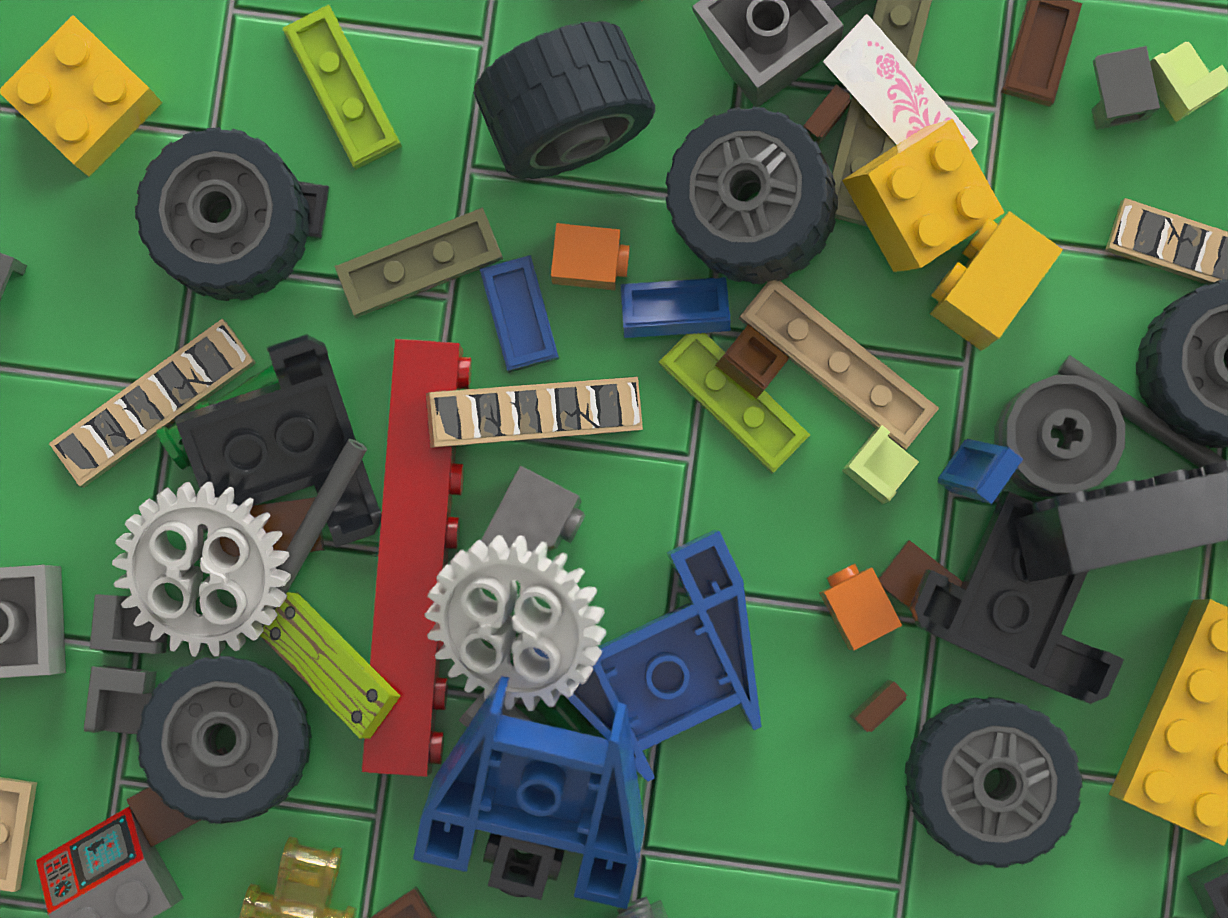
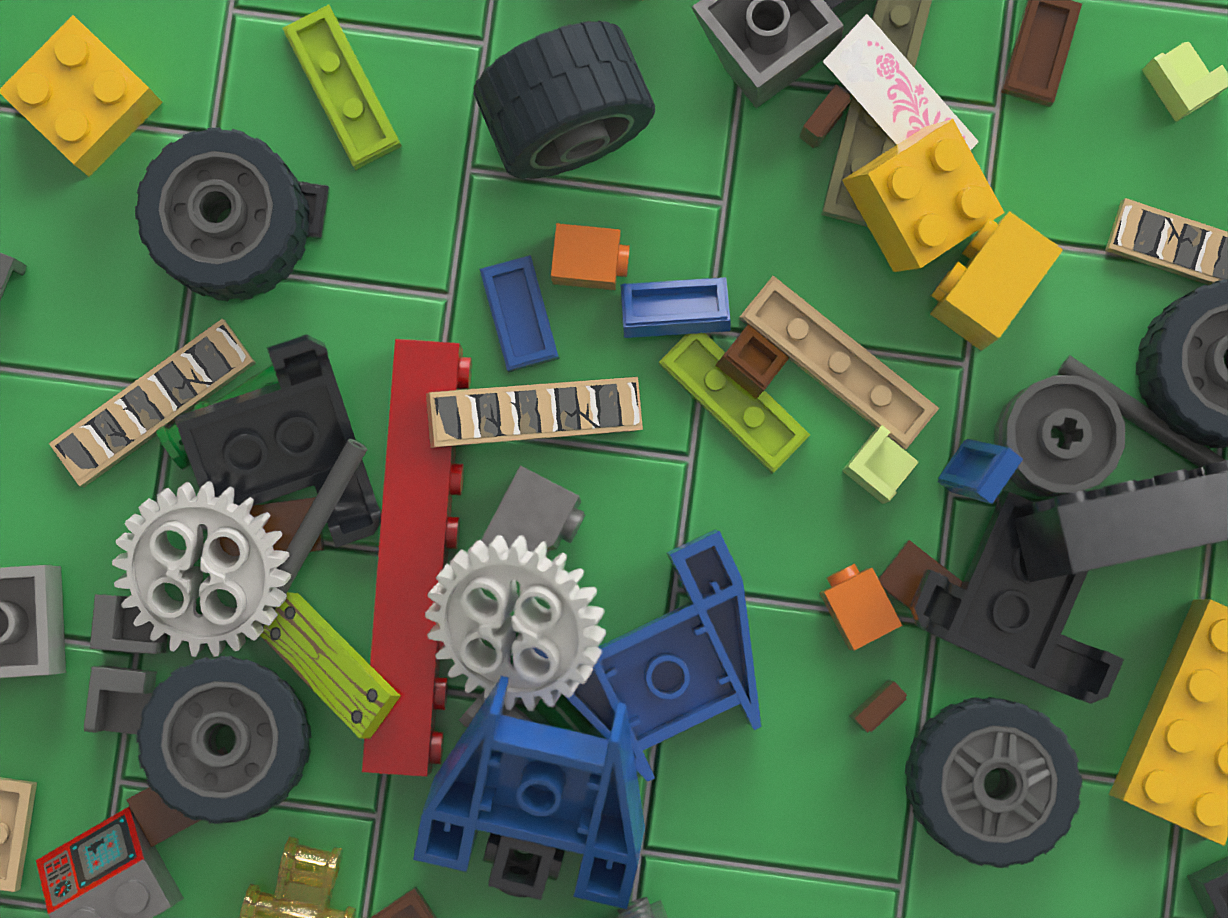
(419, 262): olive plate -> none
(727, 164): wheel -> none
(1124, 88): dark grey panel -> none

